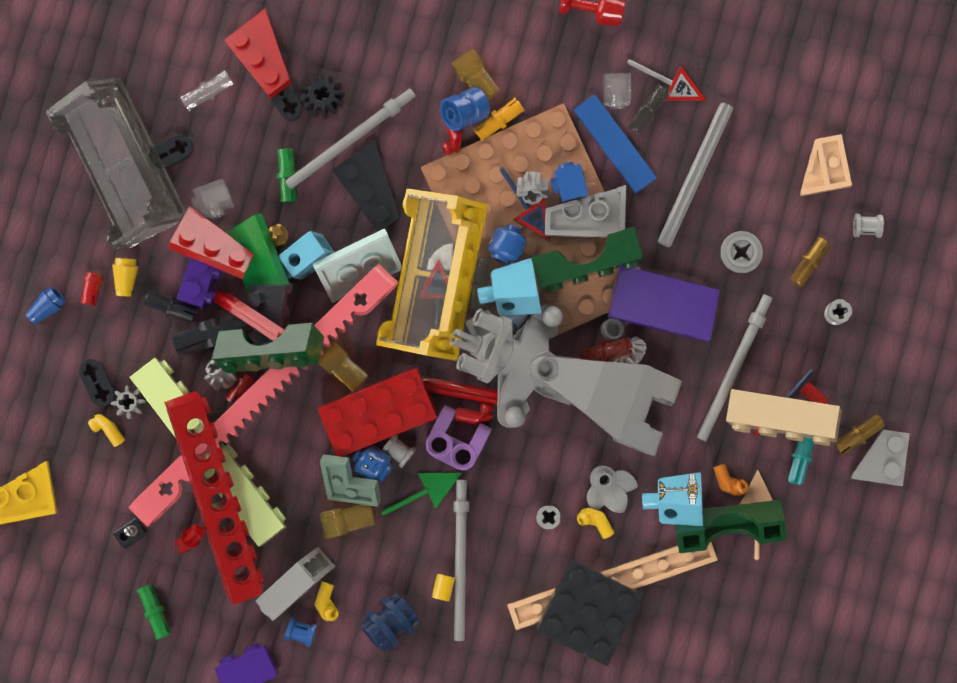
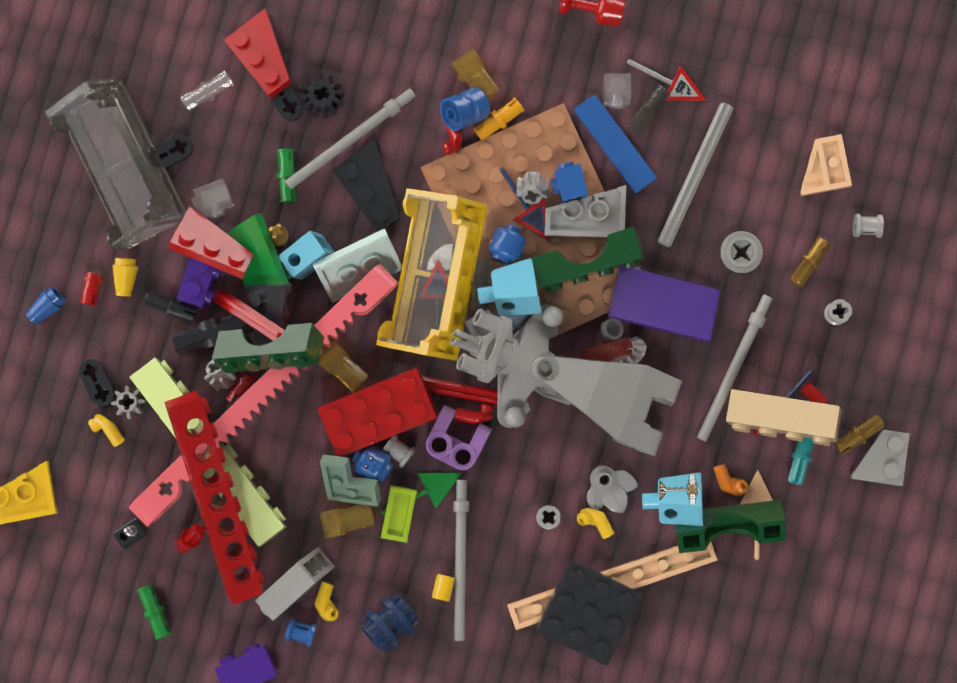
(398, 513): none -> lime tile

